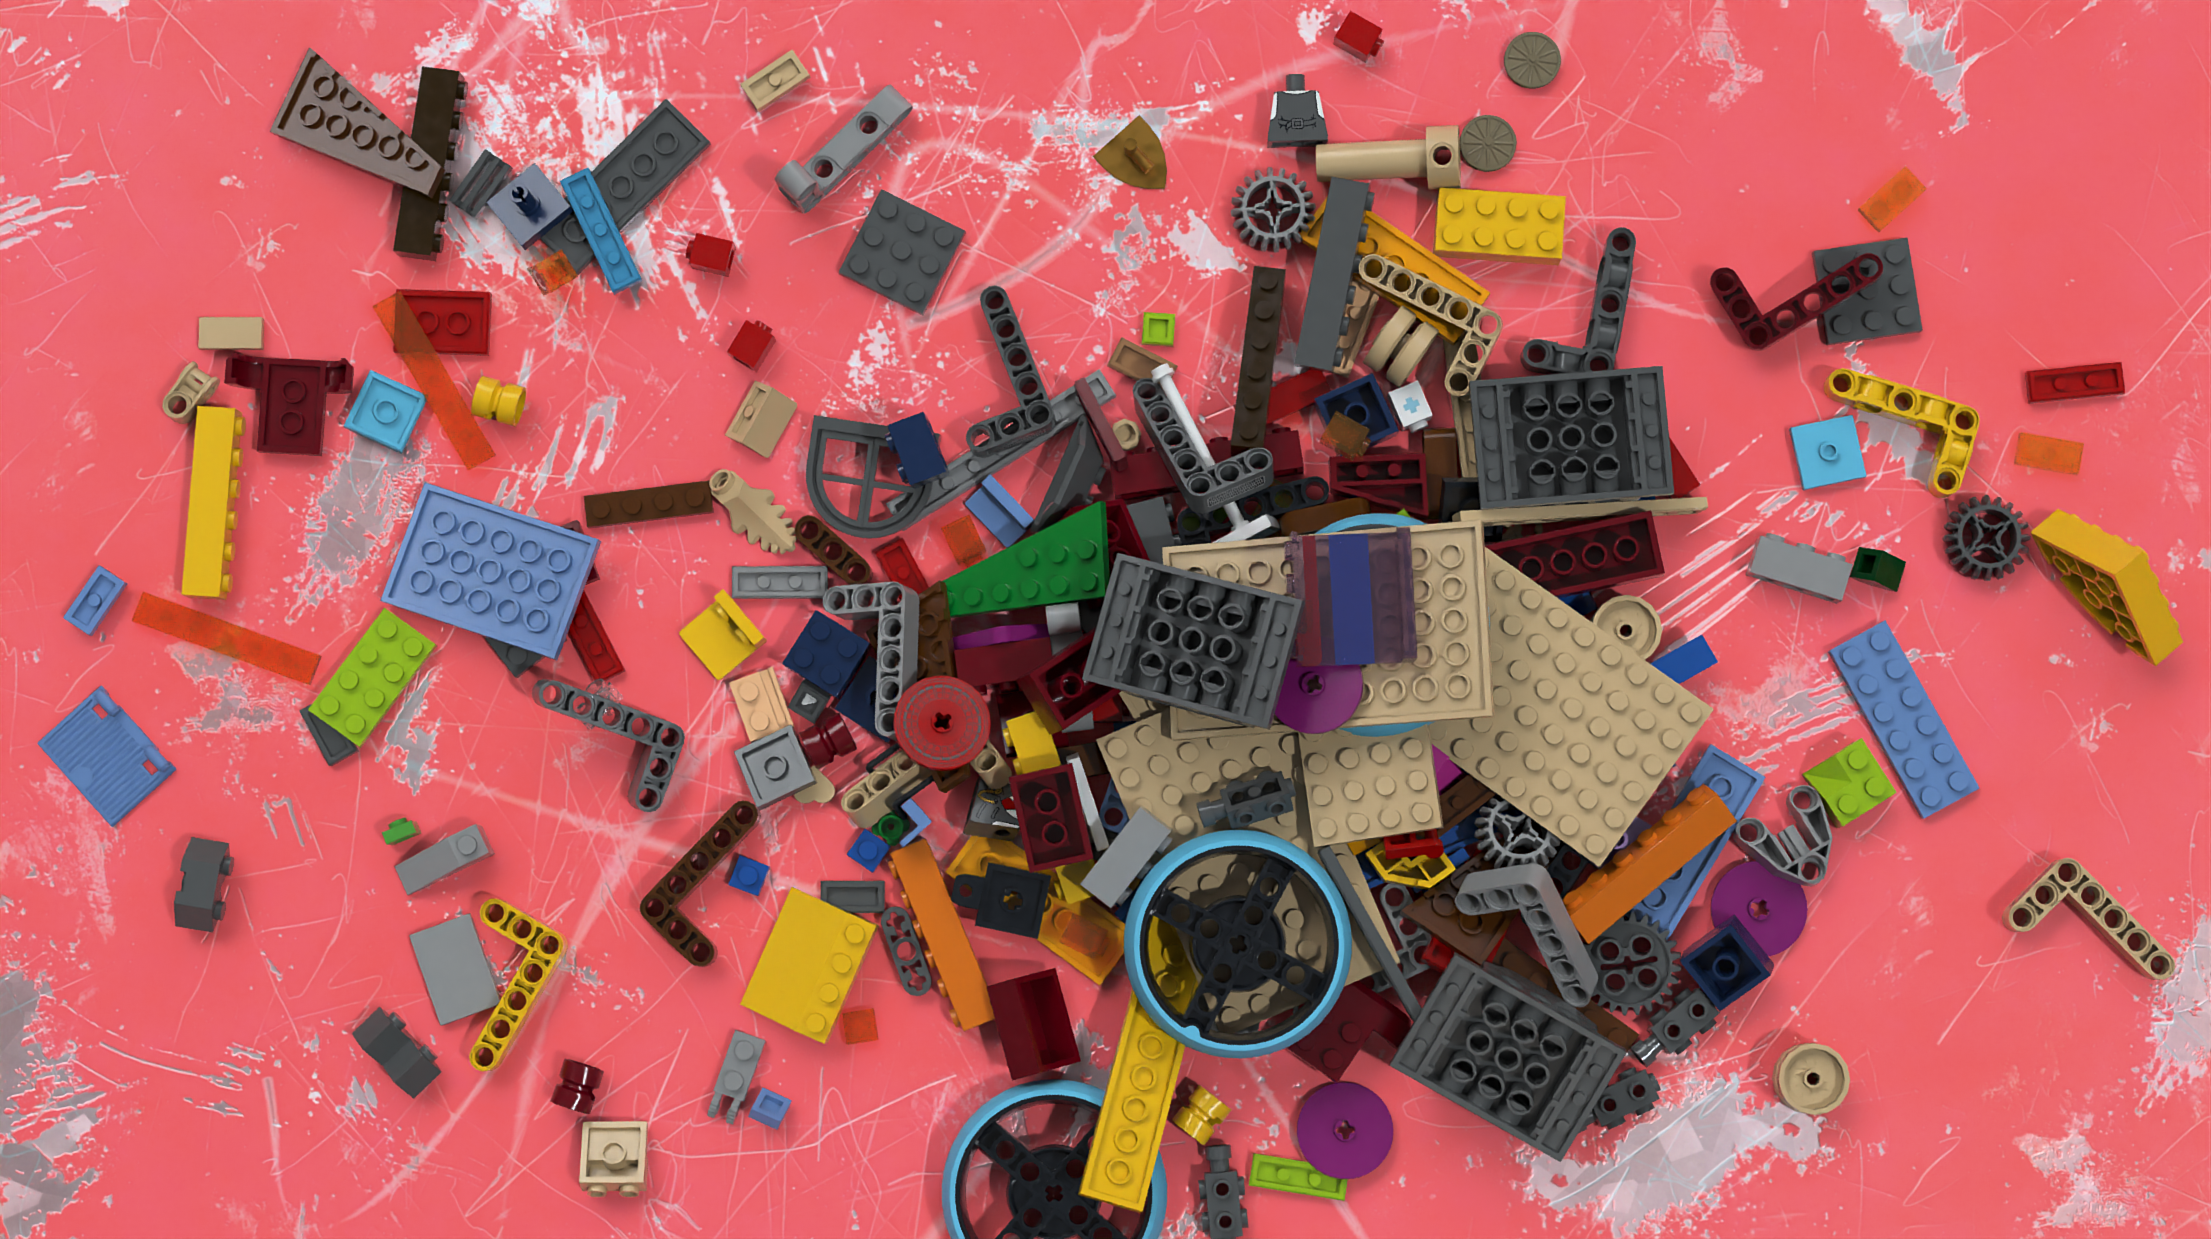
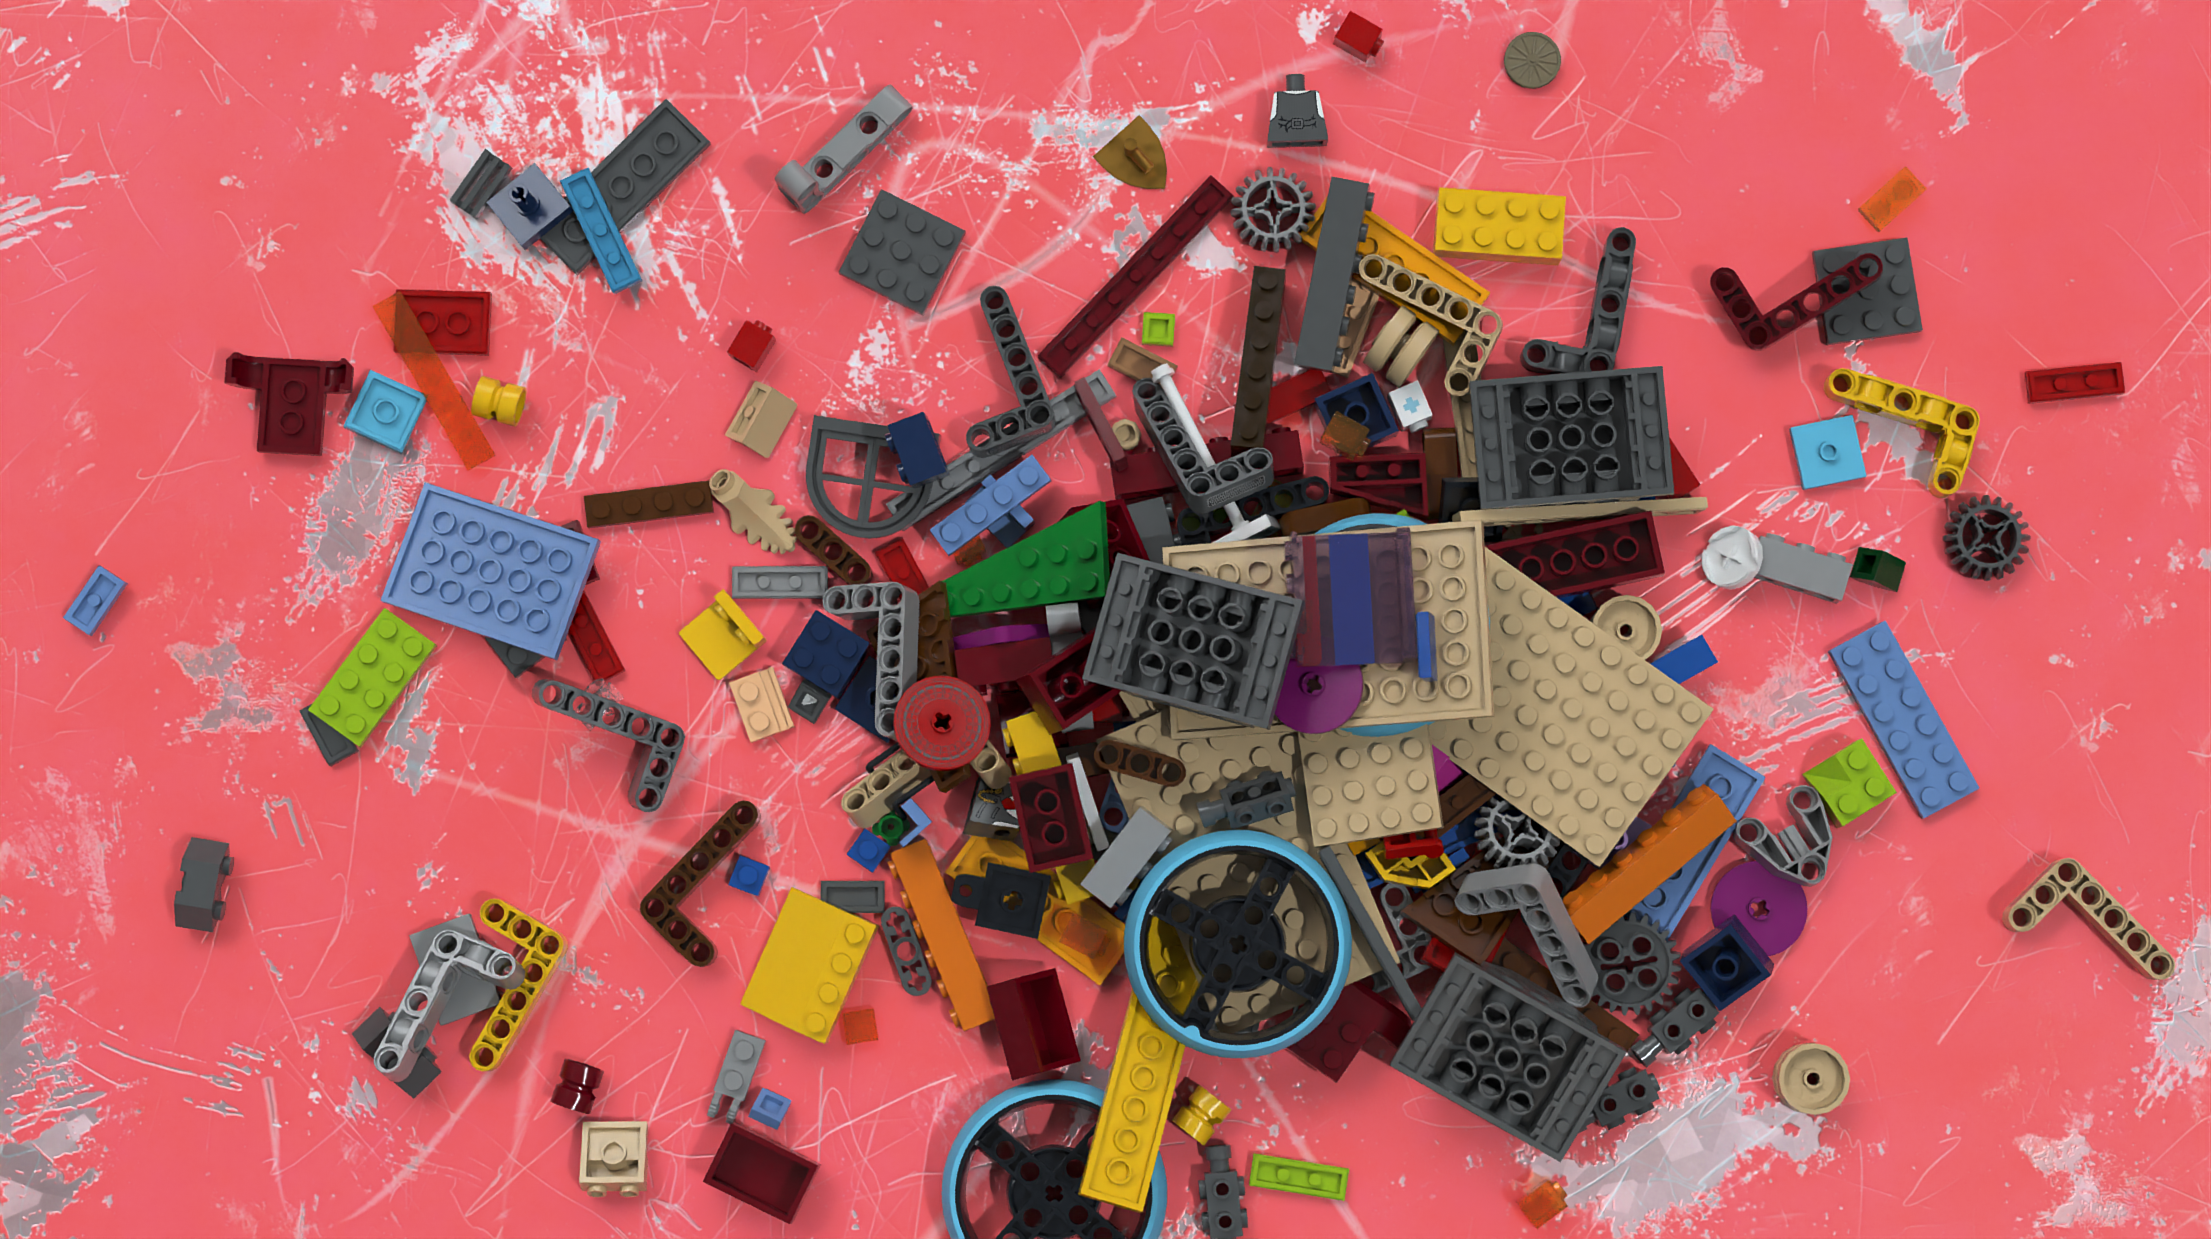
(106, 756): medium blue window -> none
(190, 391): tan piece -> none
(212, 503): yellow brick -> none
(226, 638): clear orange tile -> none
(231, 333): tan tile -> none
(341, 123): wing -> none
(400, 831): bright green plate -> none
(434, 130): dark brown brick -> none
(436, 982): none -> light grey beam
(444, 858): light grey slope -> none
(552, 272): clear orange brick -> none
(711, 254): red brick -> none
(762, 1173): none -> dark red piece
(775, 80): tan plate -> none
(775, 767): plate -> none
(821, 792): tan tile -> none
(828, 741): dark red wheel -> none
(990, 505): none -> medium blue plate
(1074, 477): dark grey wedge -> none
(1135, 276): none -> dark red tile
(1156, 763): none -> reddish brown beam
(1327, 1148): magenta piece -> none
(1394, 159): tan piece -> none
(1426, 646): none -> blue tile
(1488, 143): dark tan wheel -> none
(1543, 1202): none -> clear orange brick
(1732, 557): none -> white tile
(2048, 453): plate -> none
(2110, 583): yellow brick -> none

